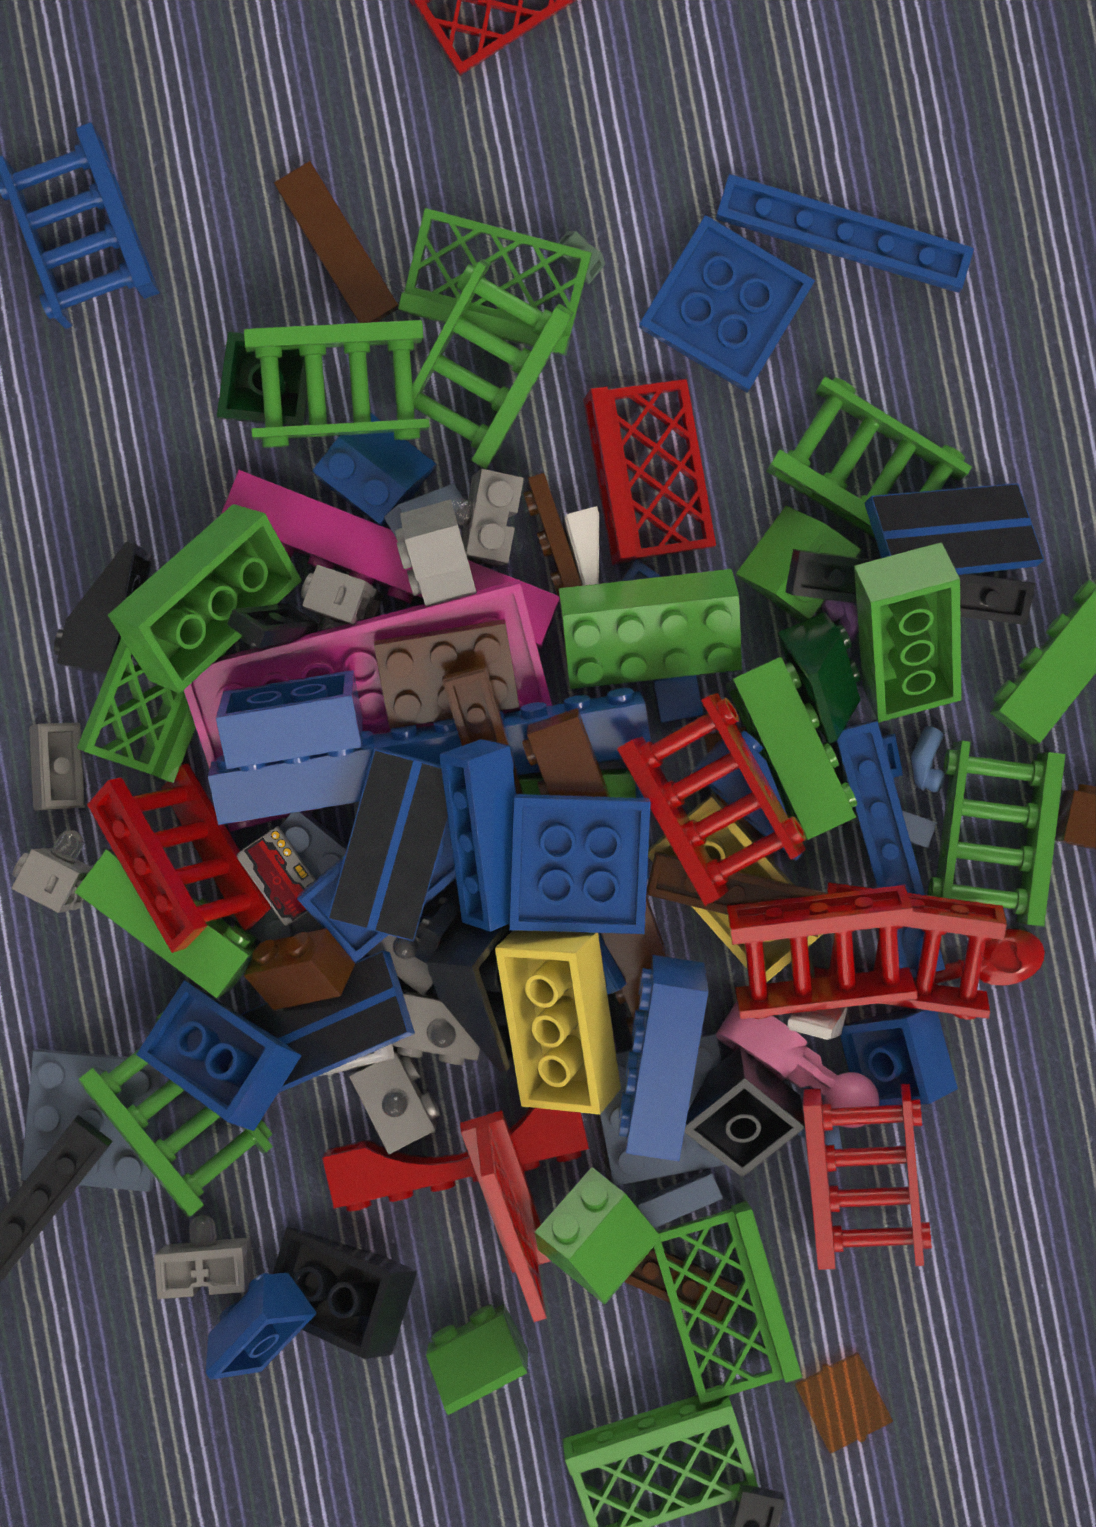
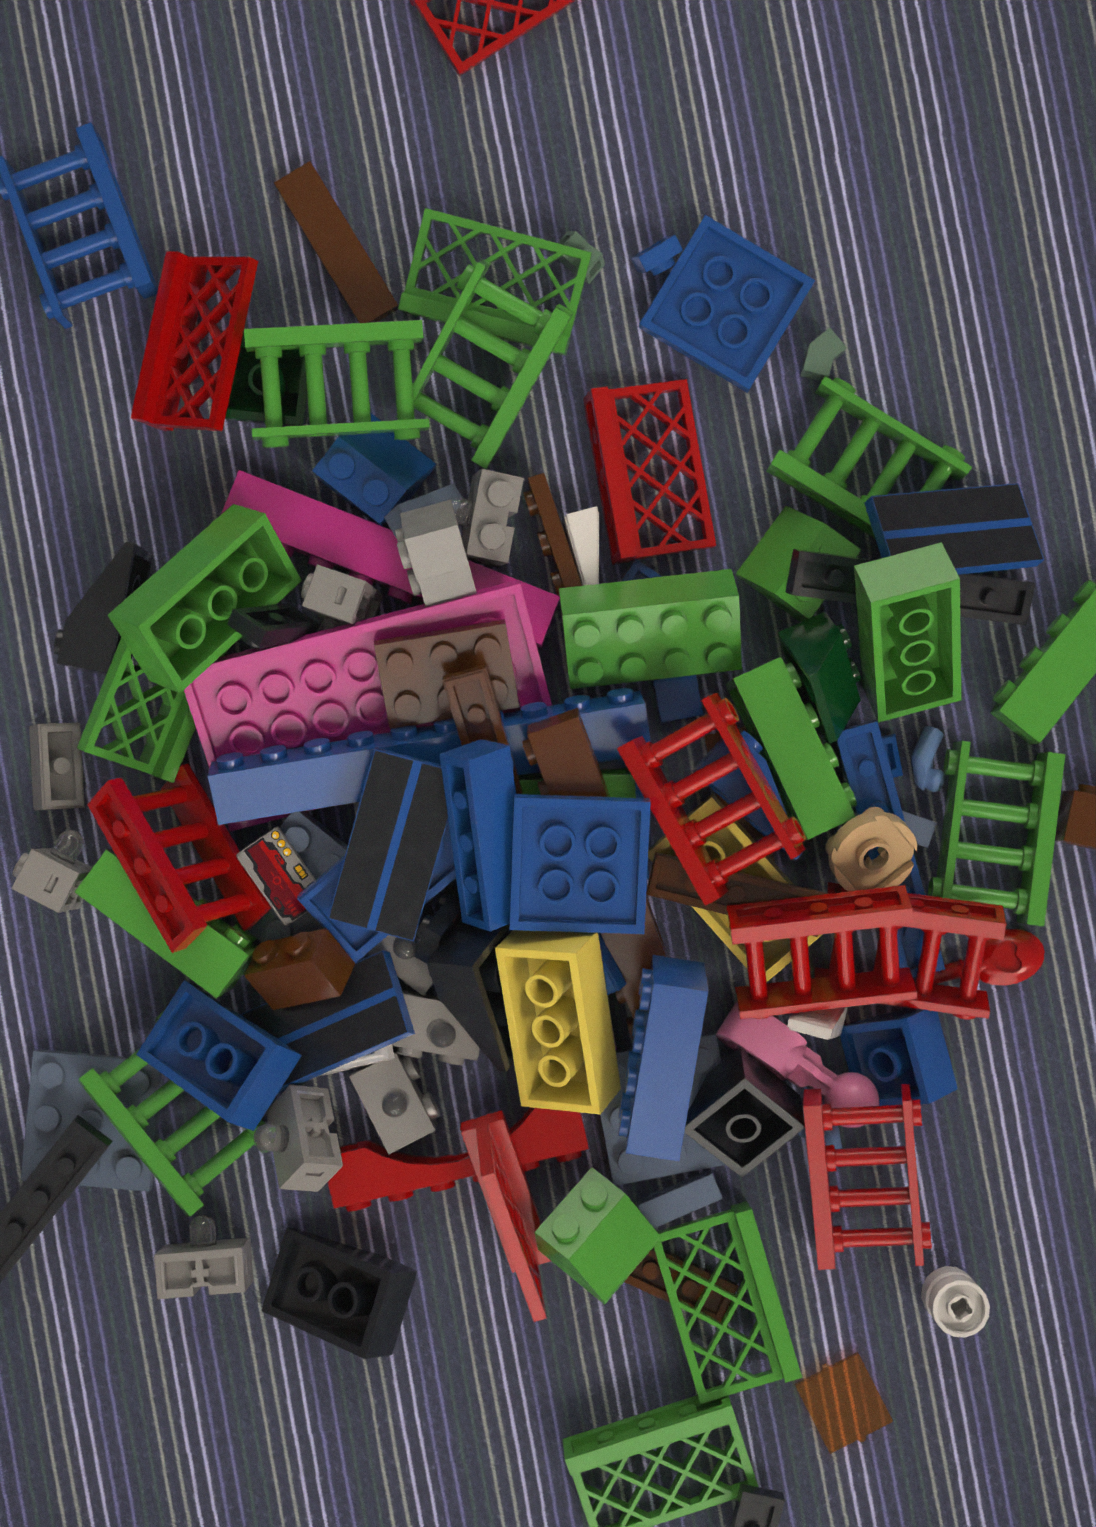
(174, 338): none -> red fence
(257, 1326): blue slope -> none
(290, 721): brick -> none
(300, 1138): none -> light grey piece
(476, 1357): bright green slope -> none
(657, 256): none -> blue plate
(821, 355): none -> sand green piece
(844, 233): blue plate -> none
(845, 612): medium lavender arm -> none
(863, 833): none -> tan plate
(955, 1301): none -> white wheel

